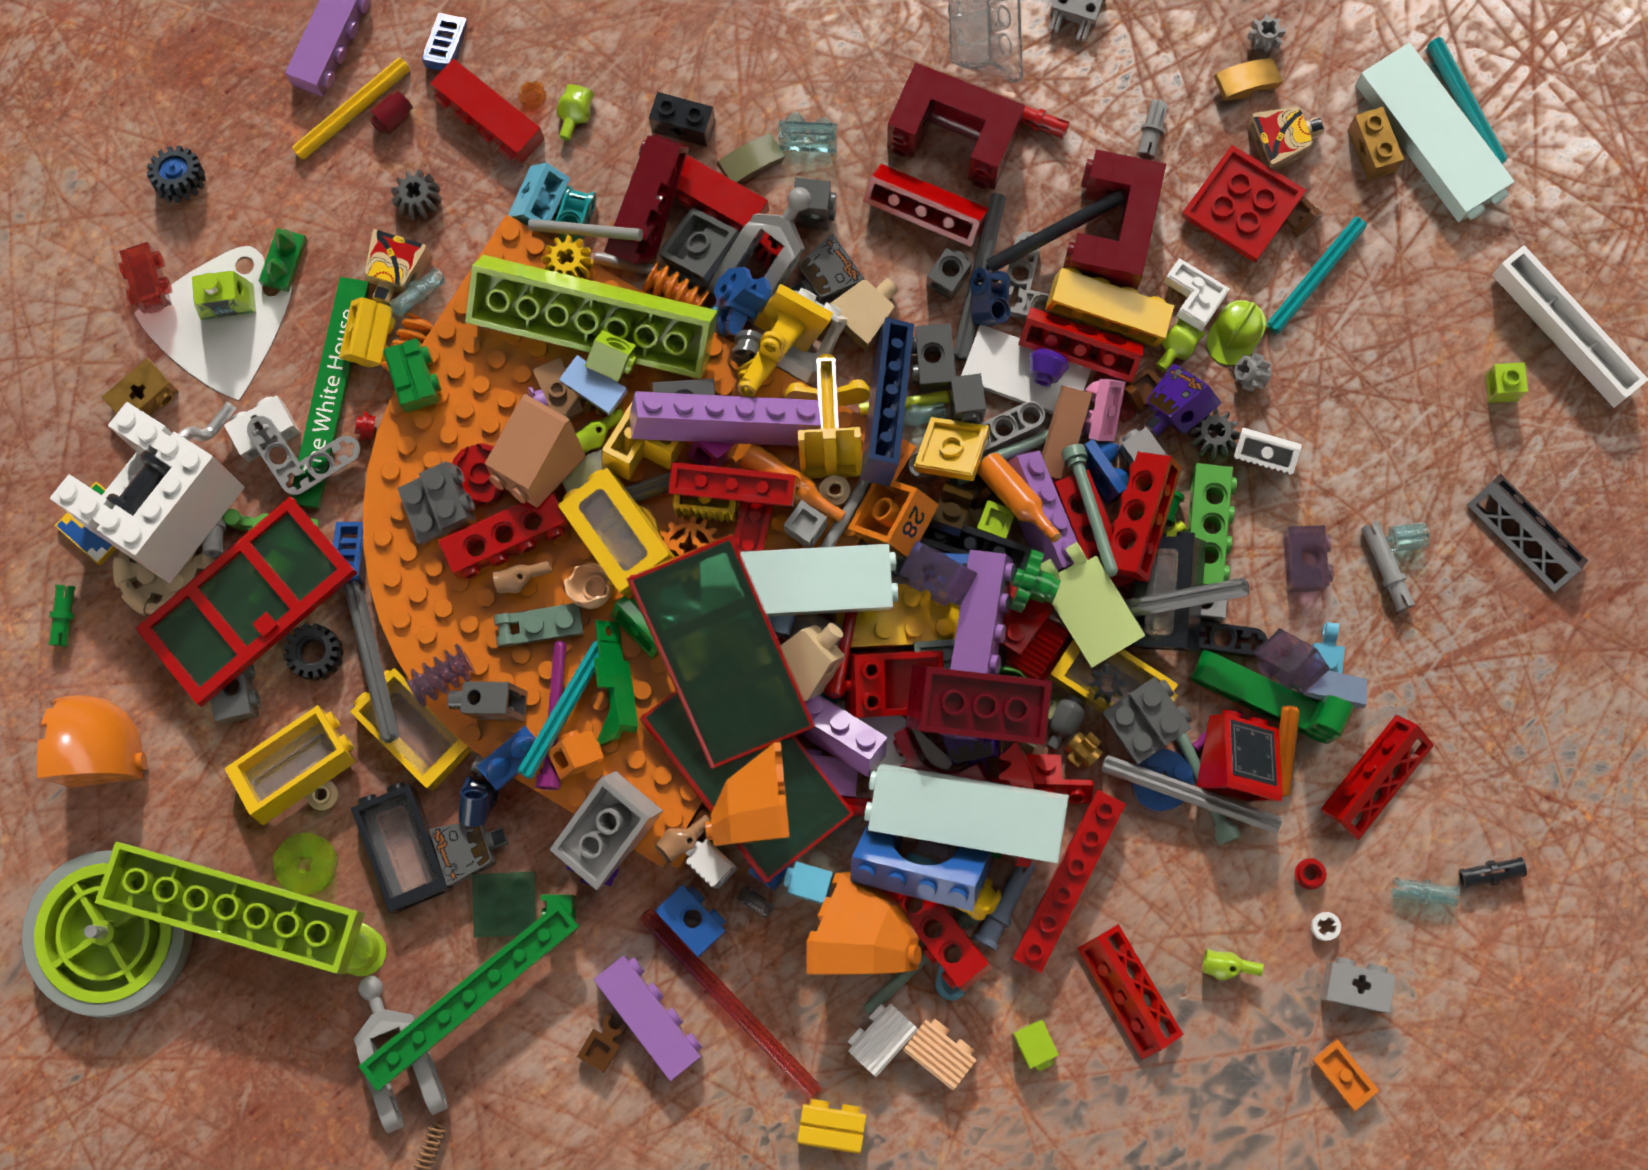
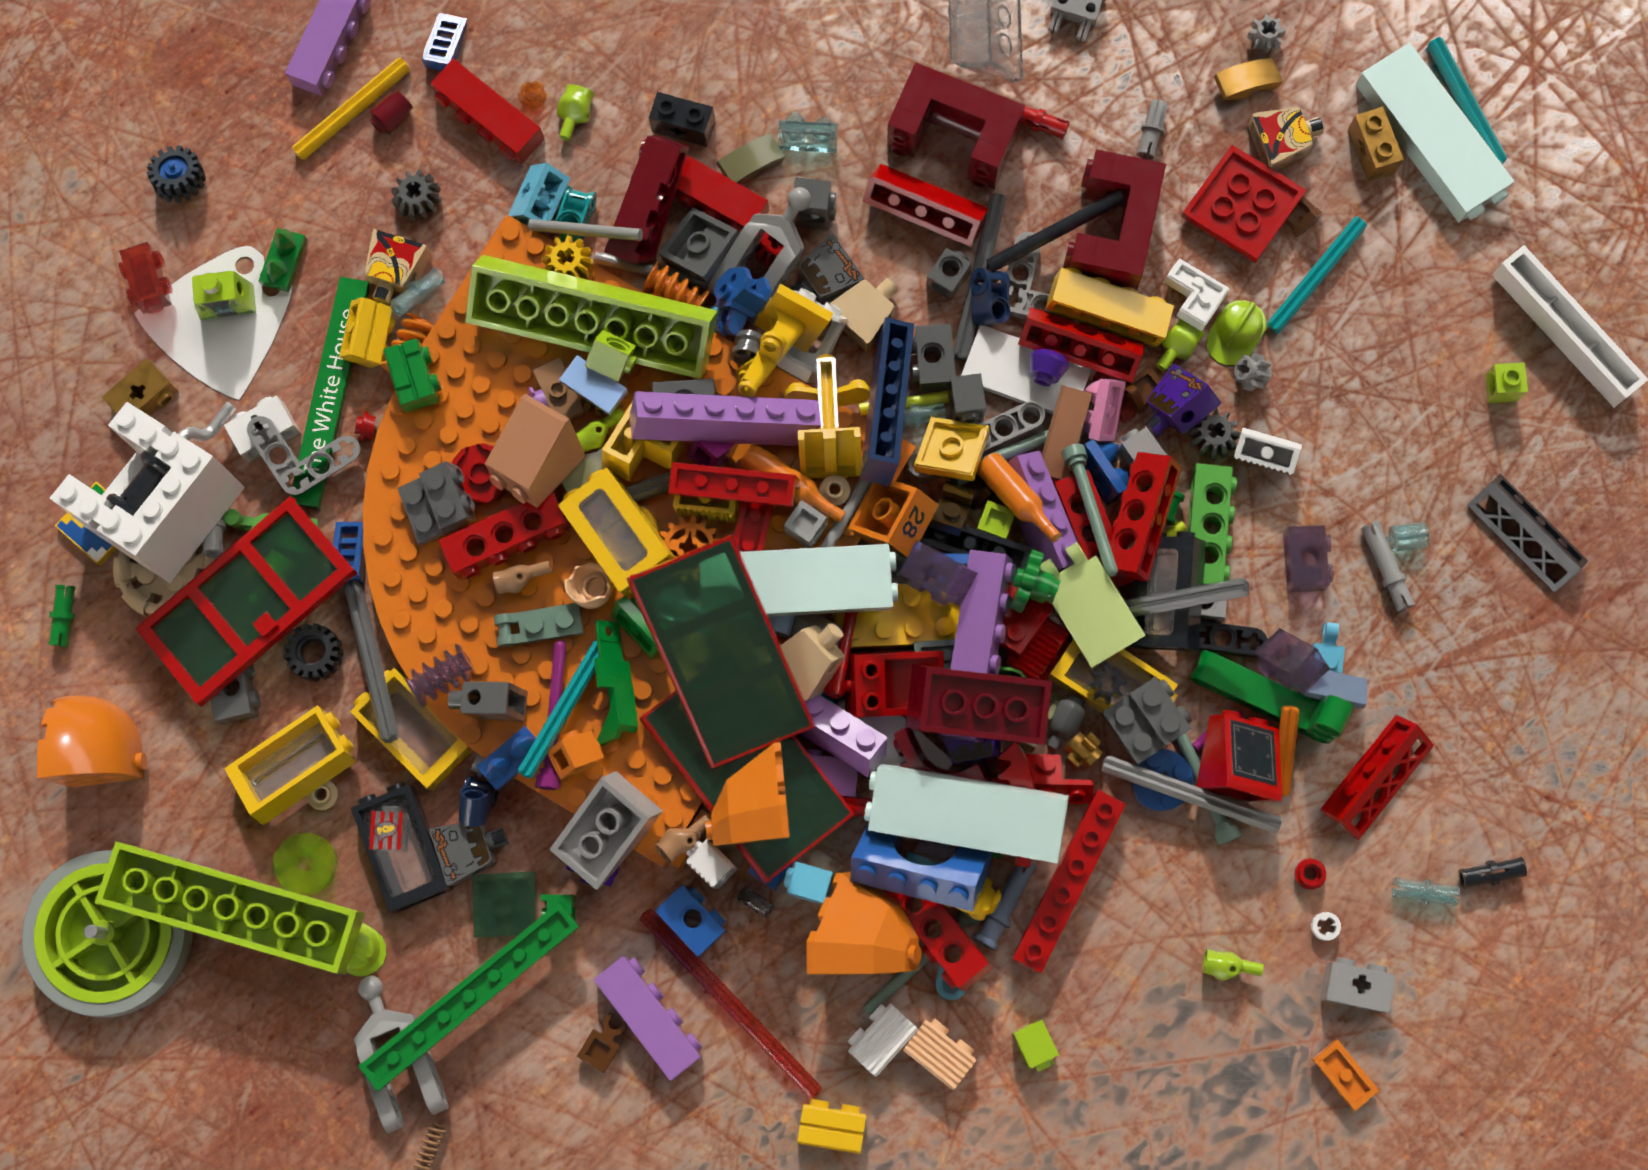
(389, 830): none -> brick
(1126, 994): red fence -> none

